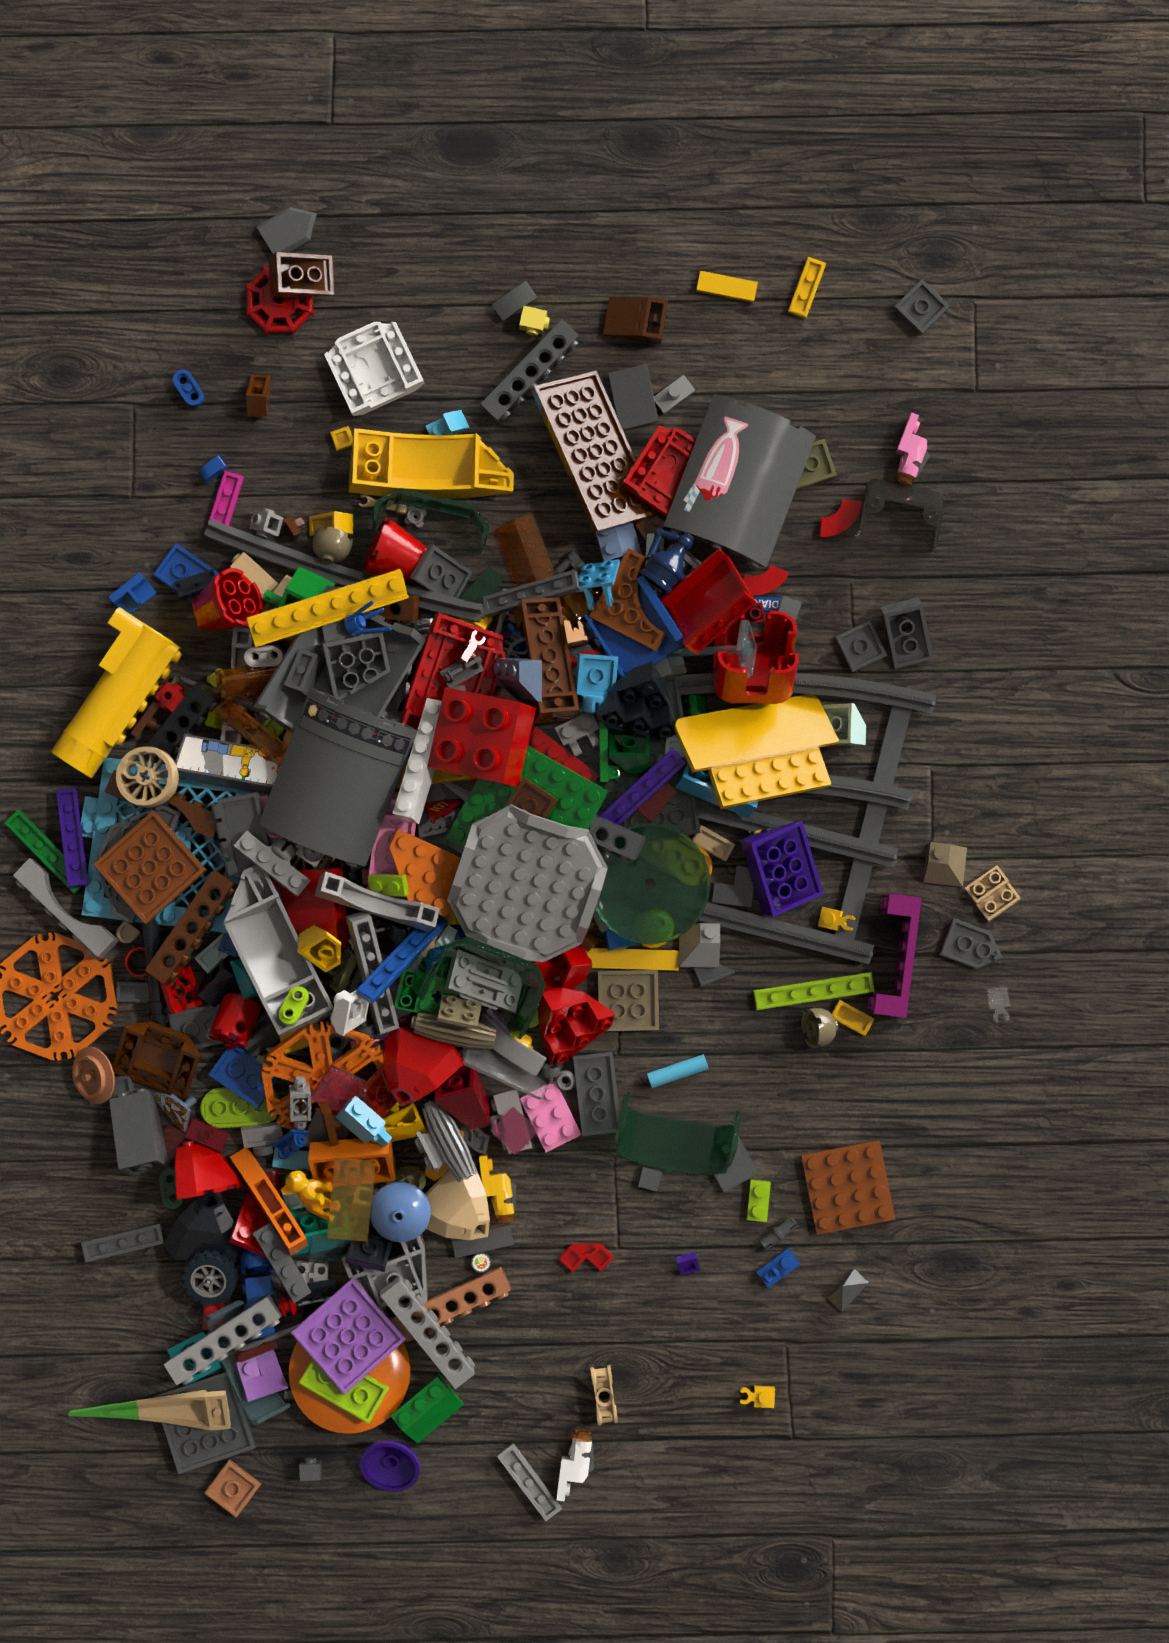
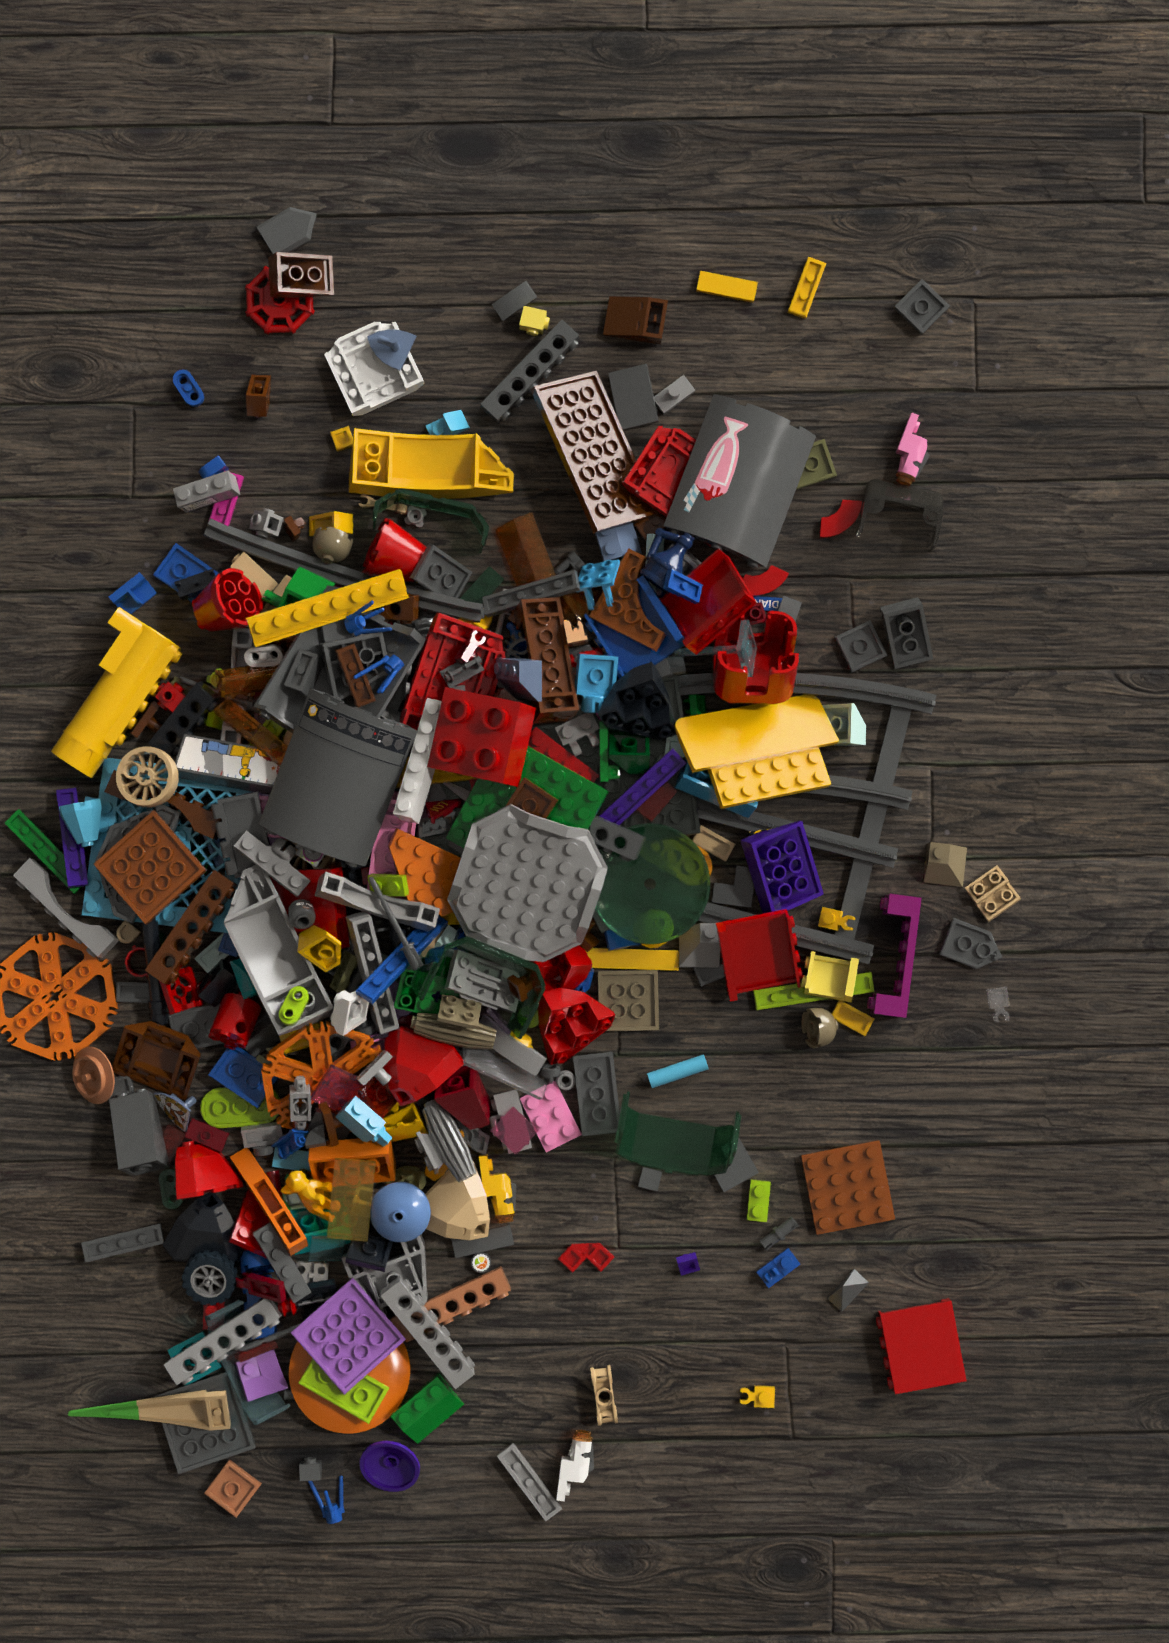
(82, 820): none -> medium azure cone
(206, 491): none -> light grey brick
(262, 1286): none -> dark red plate
(301, 914): none -> dark grey head
(316, 1137): none -> dark grey tile
(332, 1512): none -> blue plant
(352, 665): none -> reddish brown tile
(375, 1069): none -> light grey tile
(392, 346): none -> sand blue shield
(392, 667): none -> blue plant
(408, 949): none -> dark grey piece
(519, 987): none -> reddish brown tile
(586, 984): none -> blue arm
(682, 586): none -> blue plate
(758, 952): none -> red panel
(830, 977): none -> light yellow panel
(921, 1347): none -> red panel

